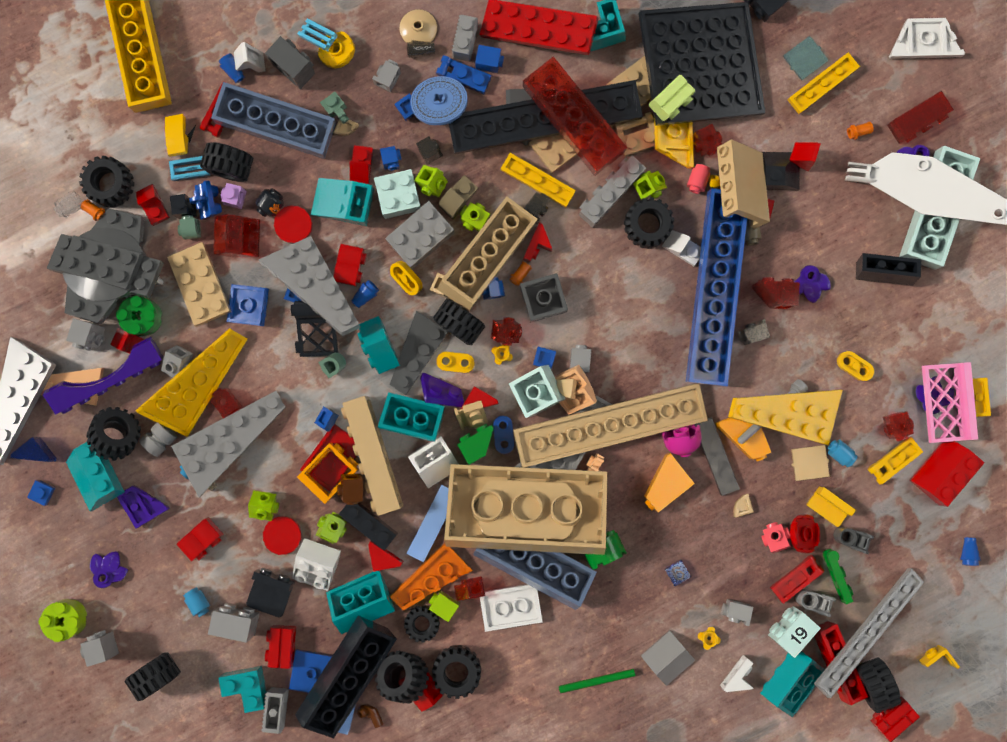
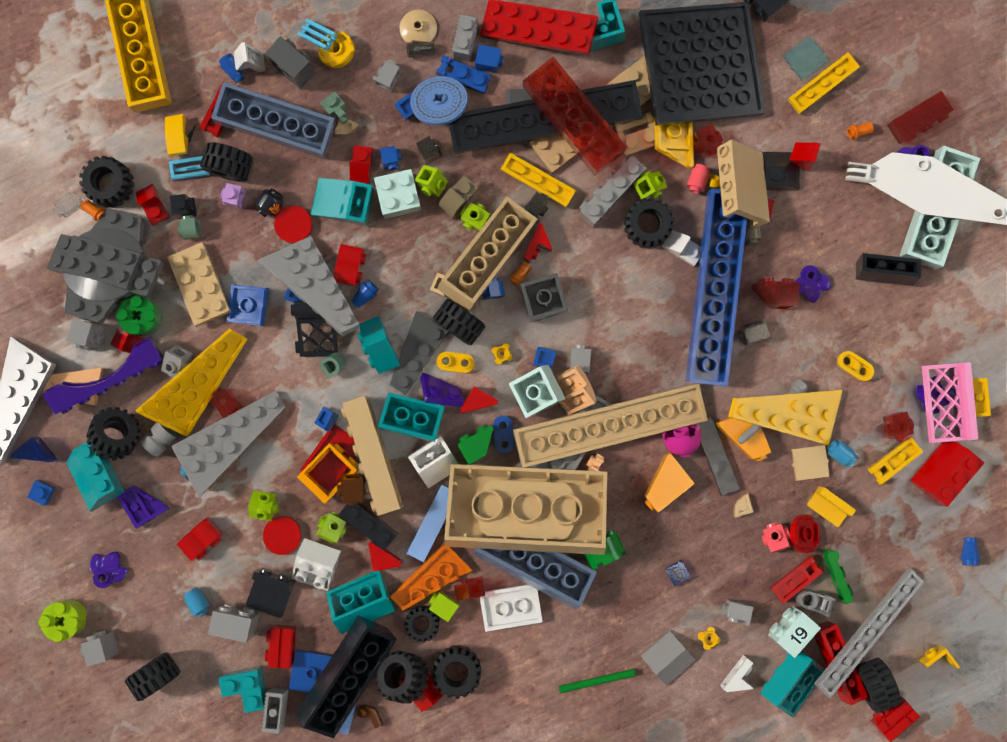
(204, 200): blue hips -> none
(236, 236): clear red slope -> none
(406, 278): yellow plate -> none
(420, 235): light grey brick -> none
(471, 415): tan plate -> none
(506, 331): clear red brick -> none
(567, 387): tan tile -> none
(671, 98): yellowish green brick -> none
(856, 539): dark grey piece -> none
(926, 40): white wing -> none

